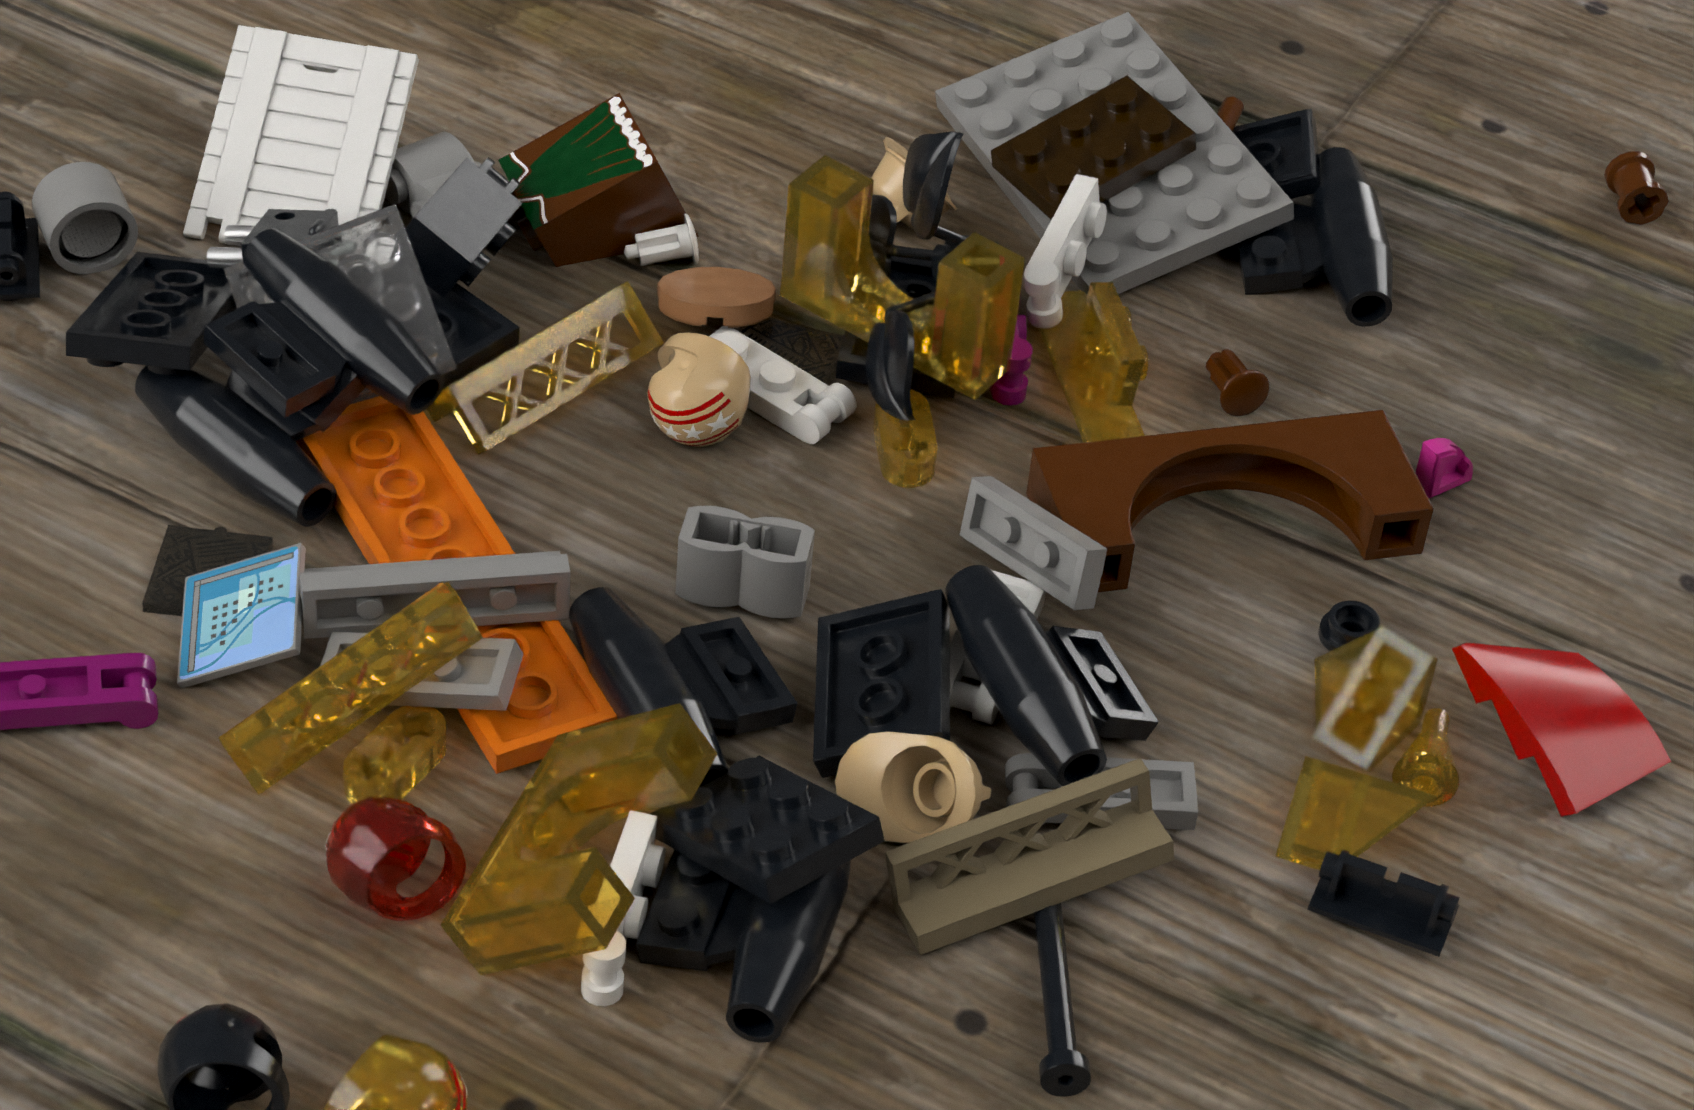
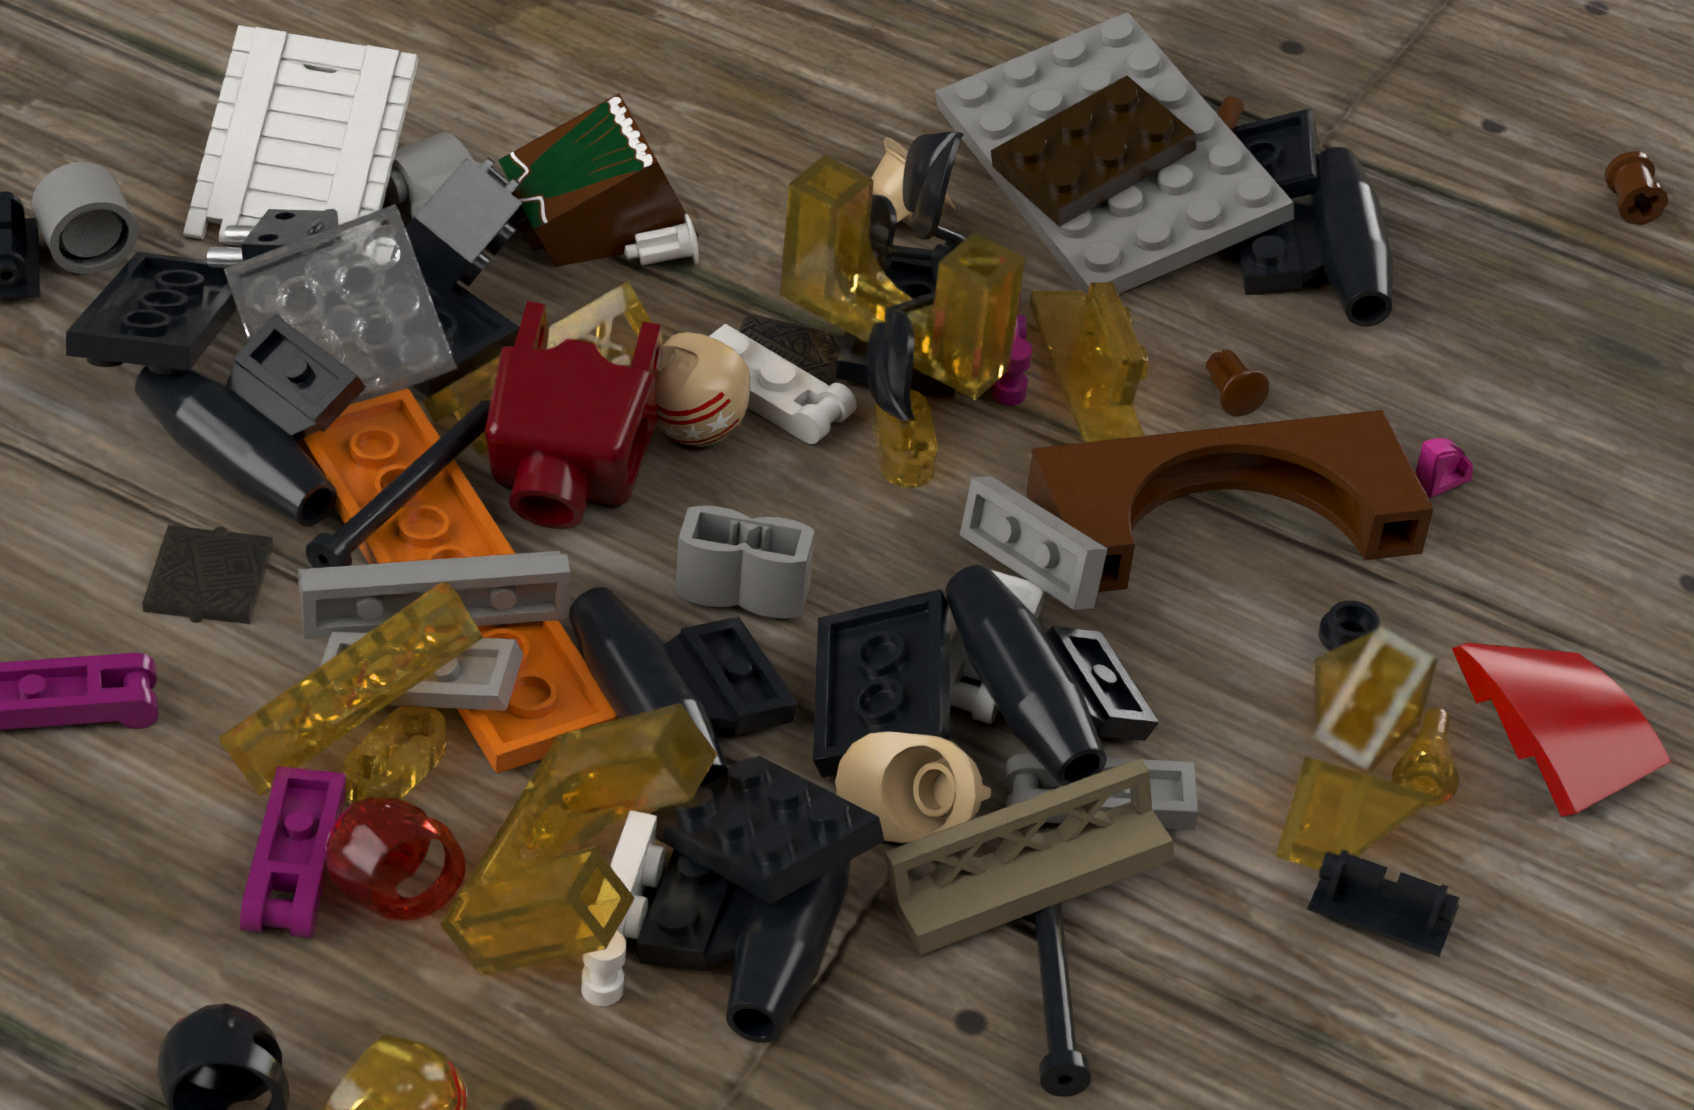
(241, 616): piece -> none
(292, 851): none -> magenta plate
(315, 330): black plate -> none
(336, 549): none -> black bar
(570, 422): none -> dark red piece
(716, 293): medium nougat tile -> none
(1063, 250): white plate -> none

